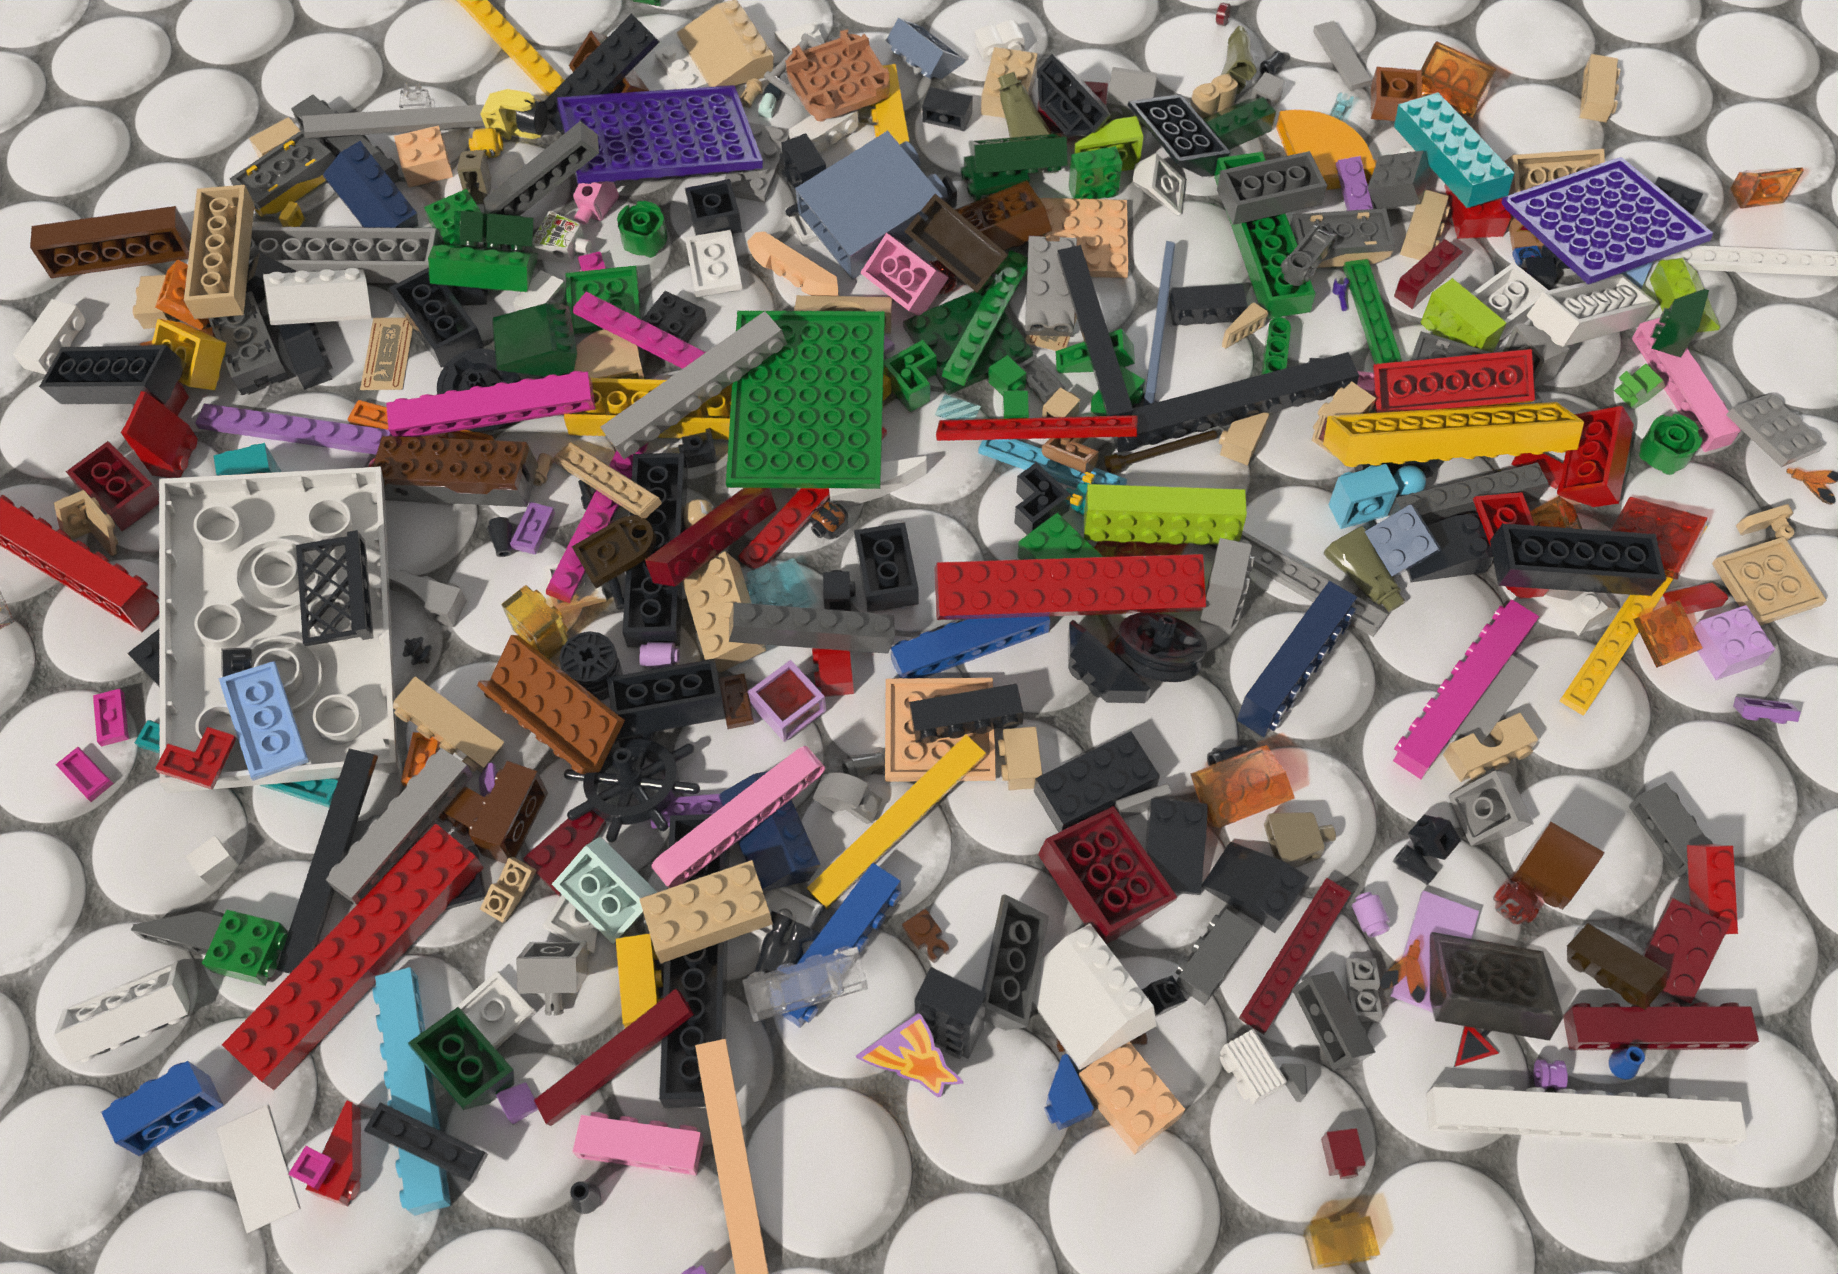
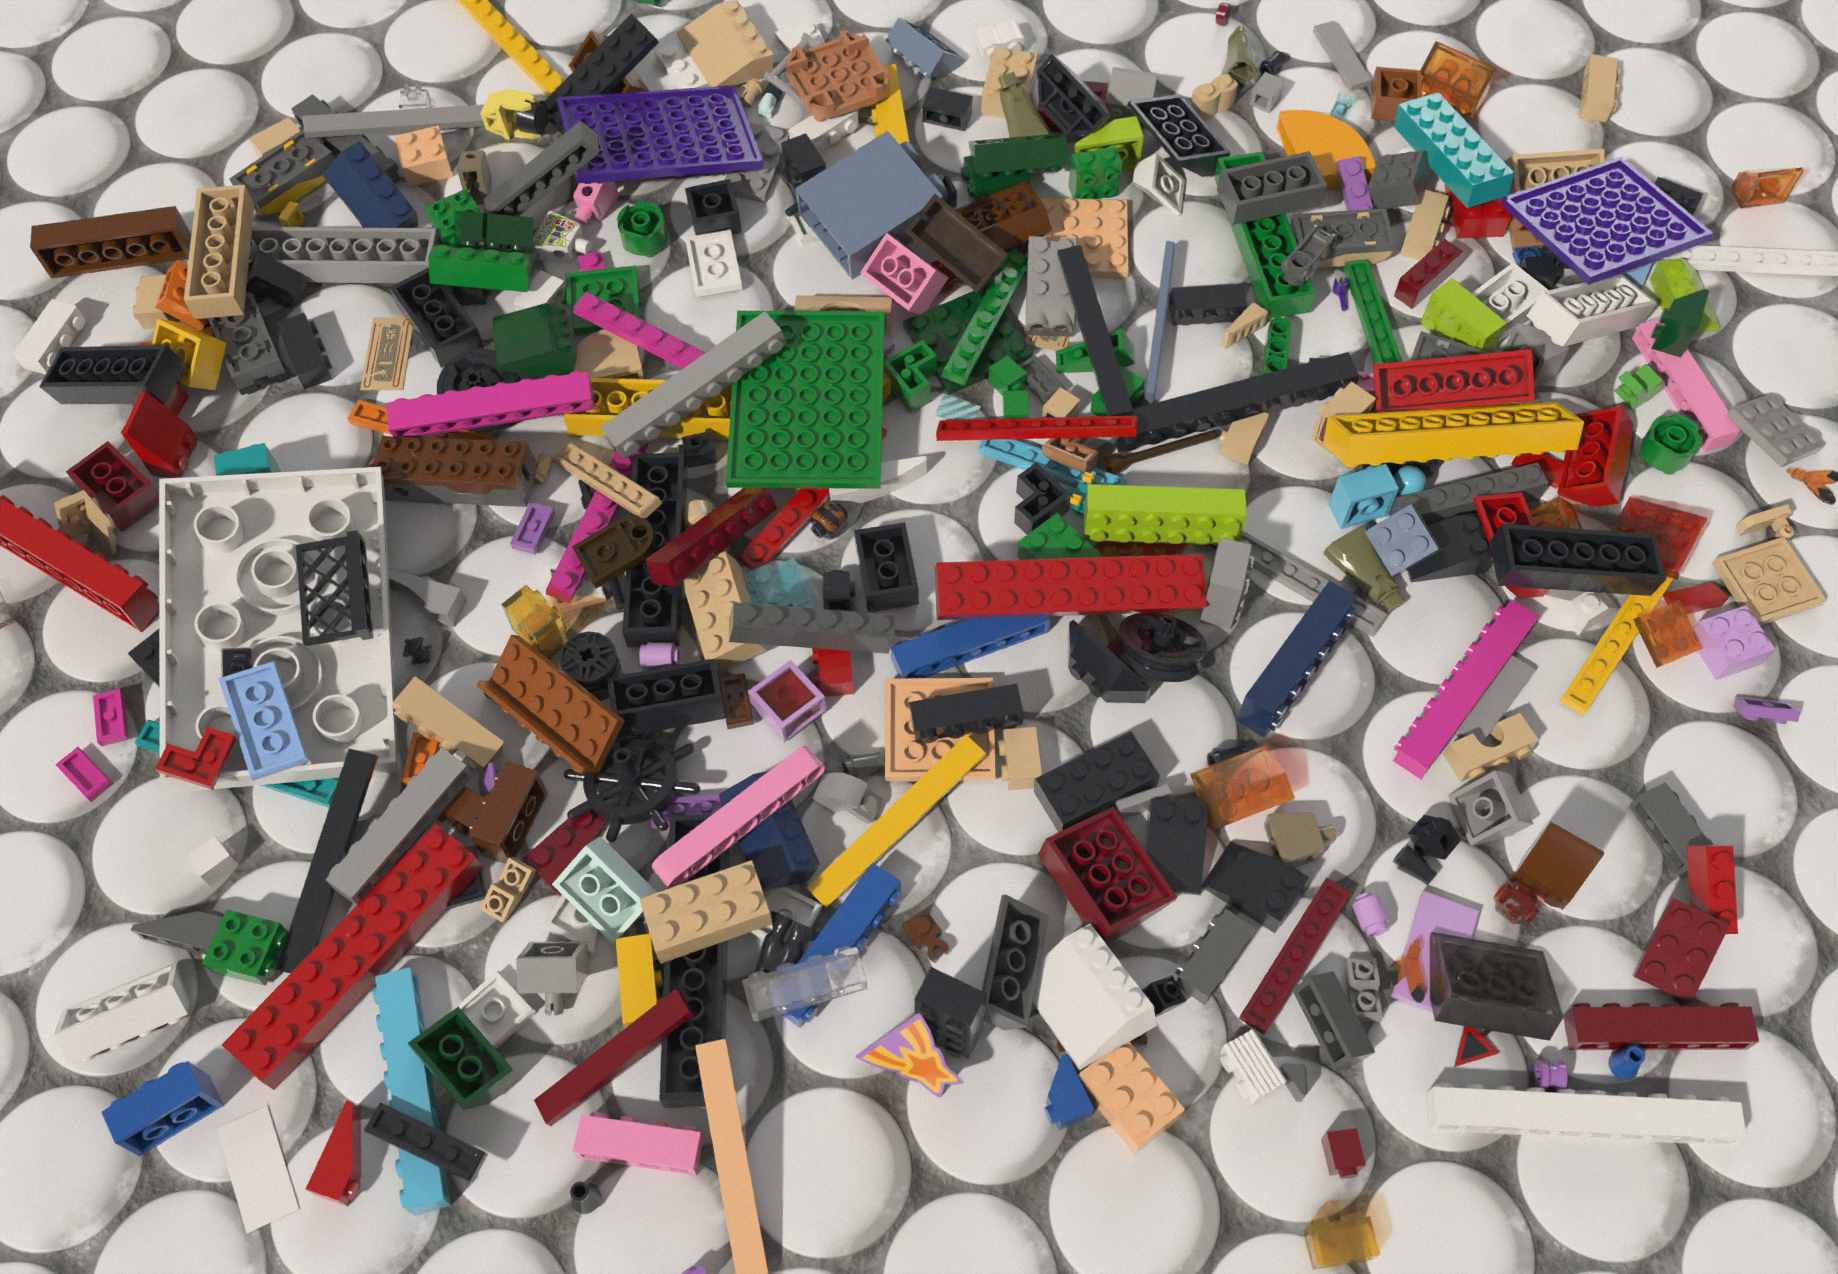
(290, 428): medium lavender plate -> none
(311, 1167): dark pink plate -> none
(316, 296): white slope -> none
(488, 141): yellow head -> none
(501, 535): black cone -> none
(517, 1102): medium lavender slope -> none
(676, 316): black brick -> none
(792, 265): light nougat brick -> none
(1242, 122): dark green slope -> none
(1616, 966): dark brown brick -> none

